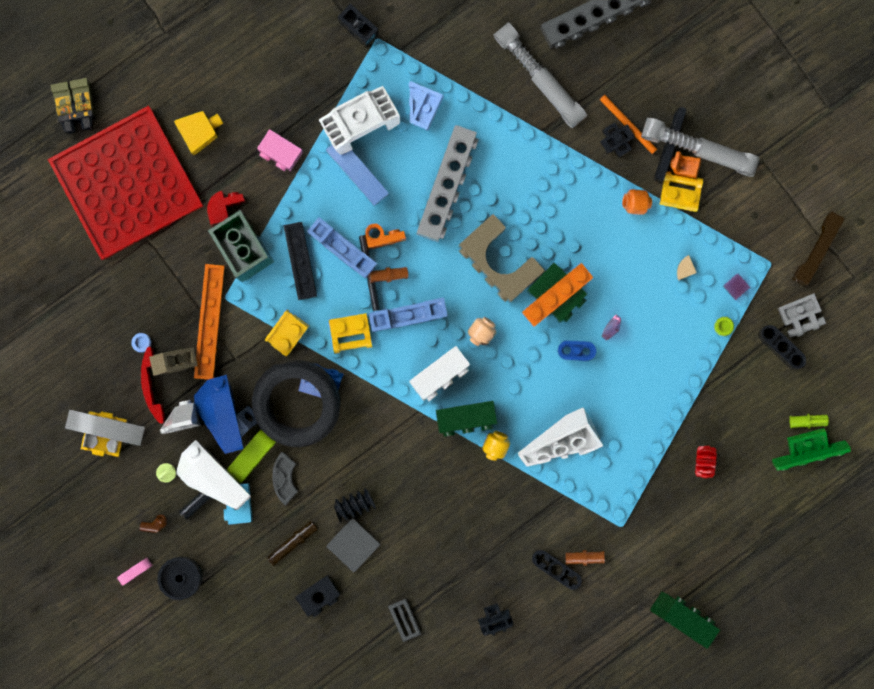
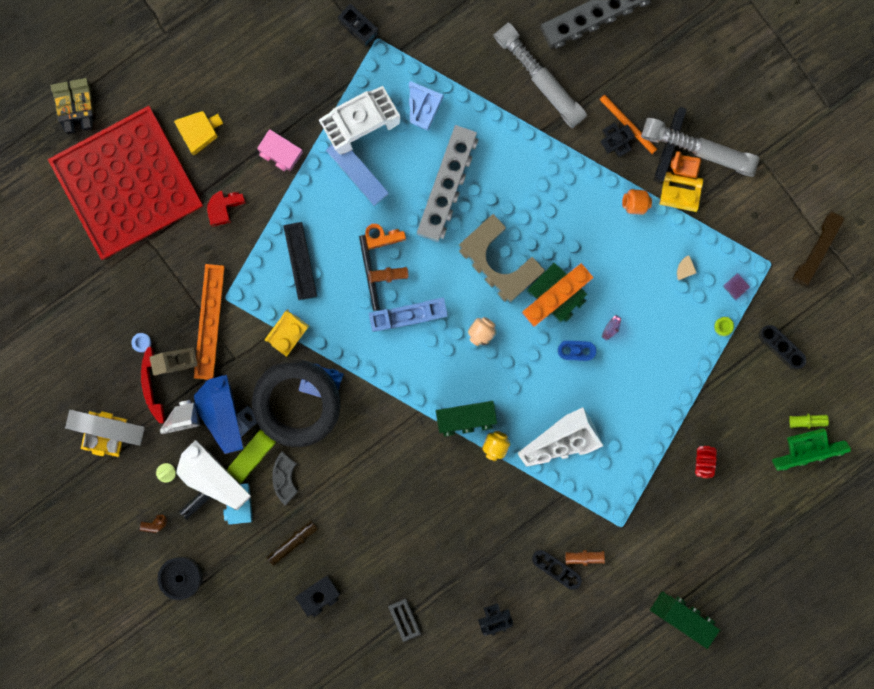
(134, 571): bright pink beam -> none
(240, 246): dark green brick -> none
(342, 248): medium blue slope -> none
(347, 327): yellow plate -> none
(353, 545): dark grey tile -> none
(354, 504): black piece -> none
(440, 374): white brick -> none
(801, 309): light grey plate -> none

